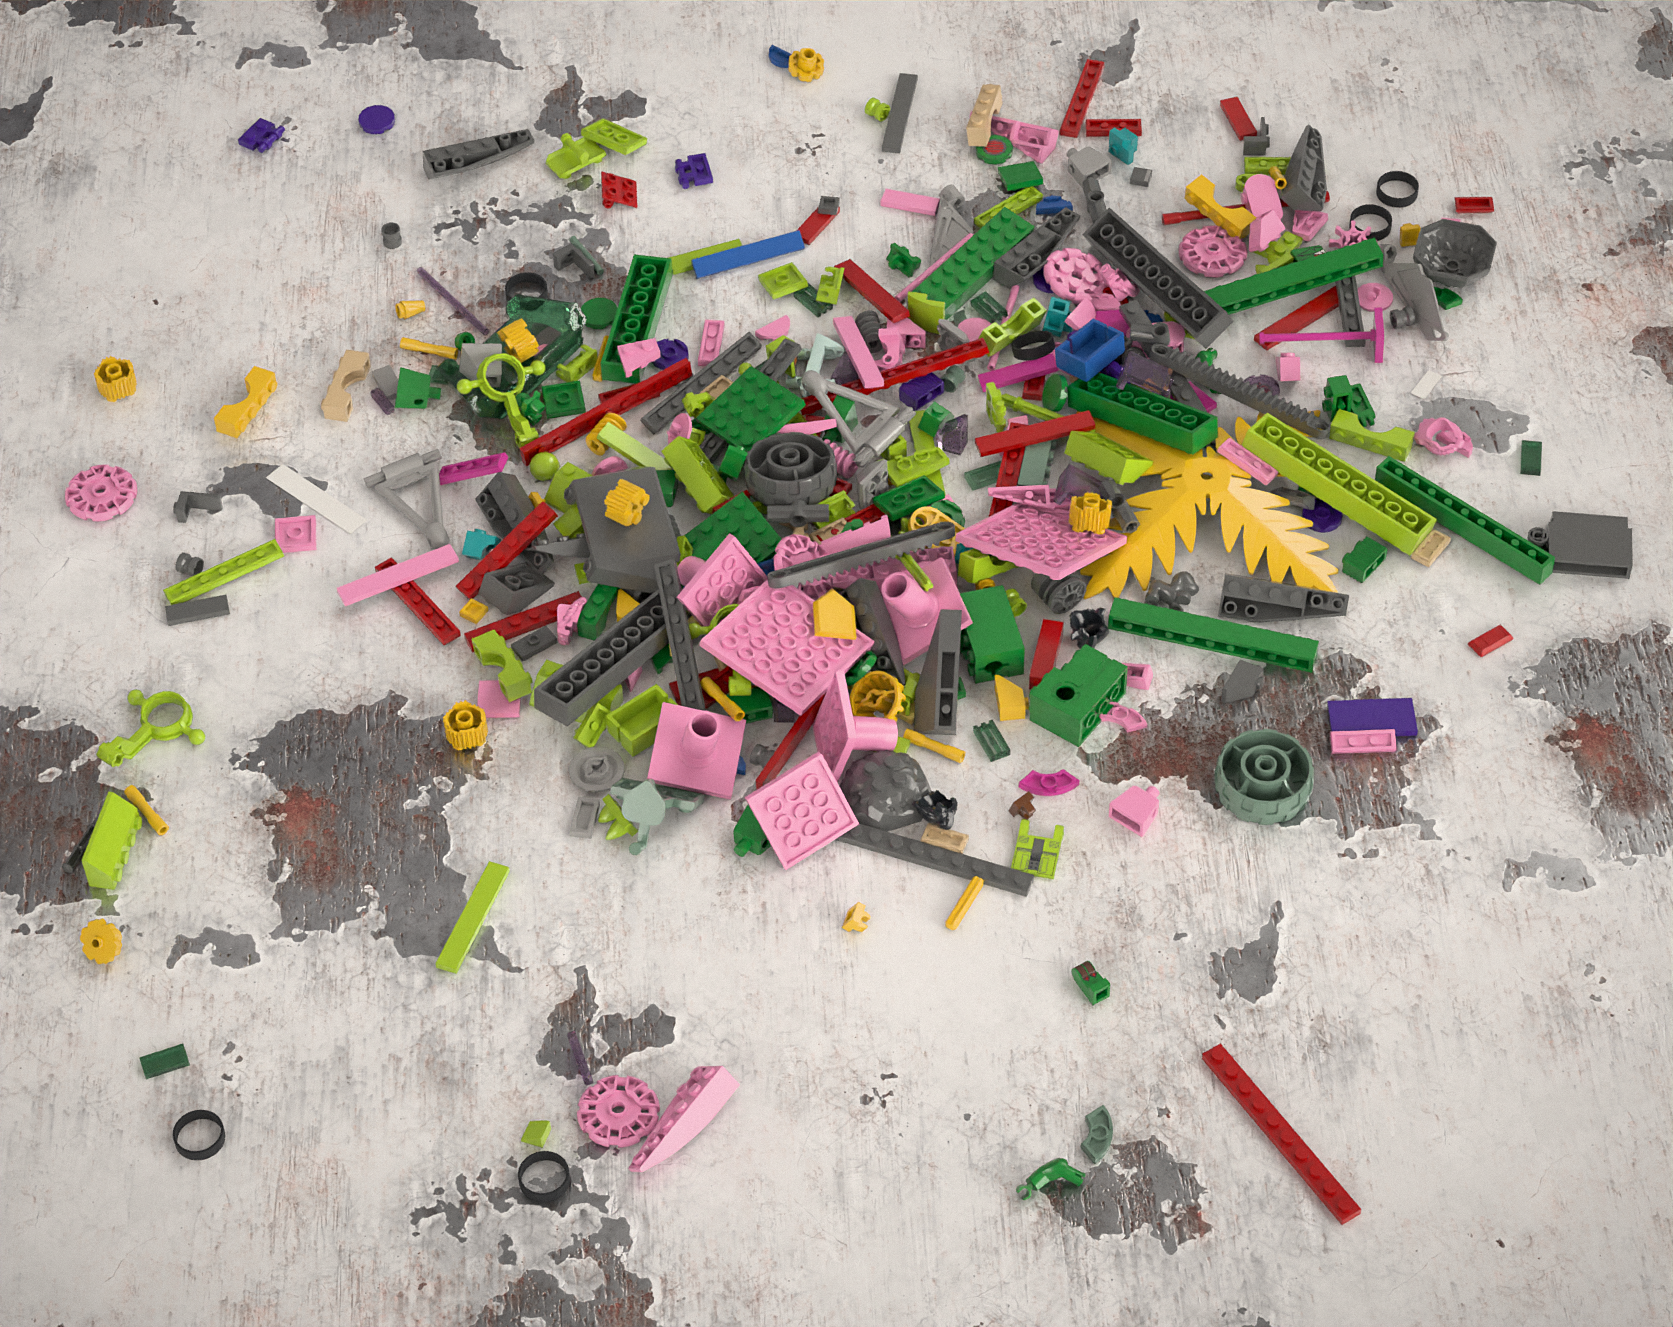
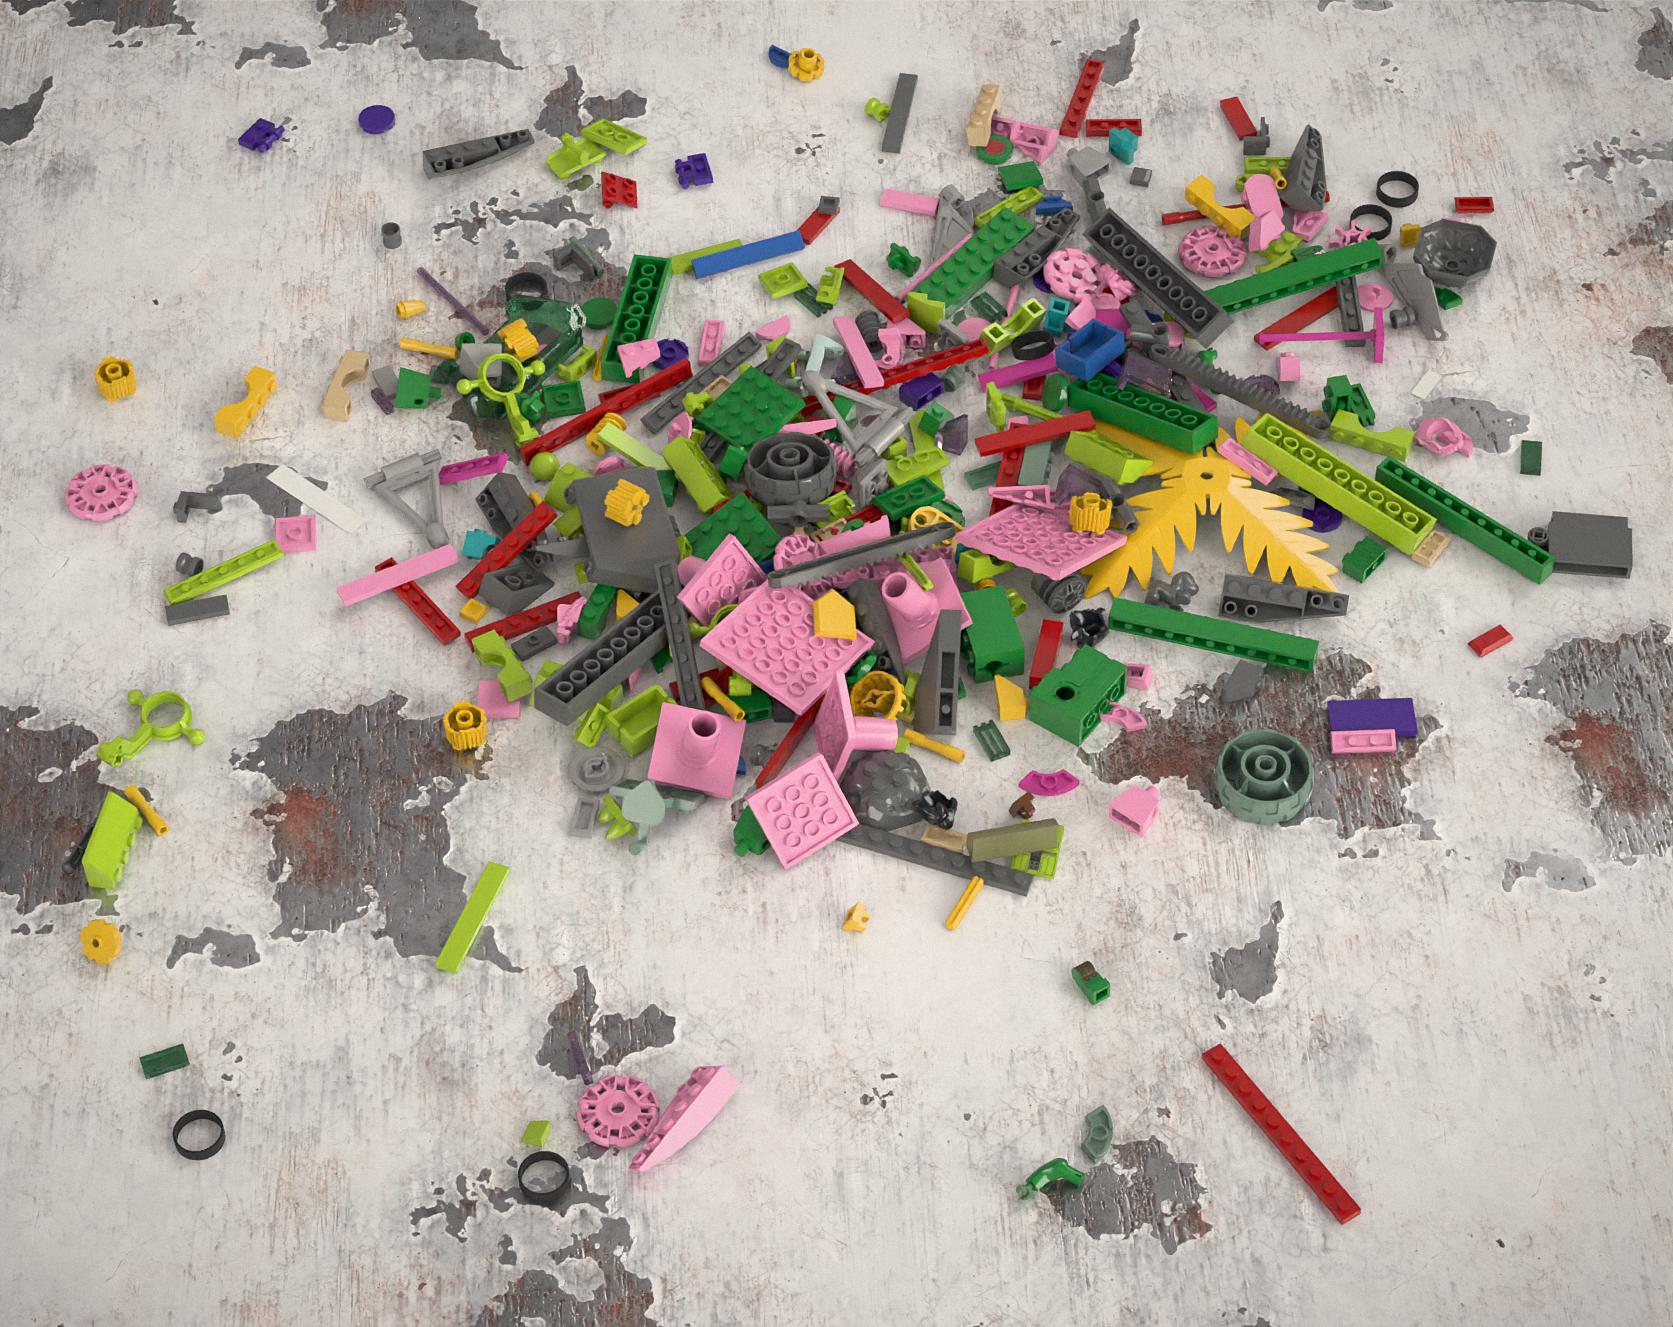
(1012, 840): none -> olive brick

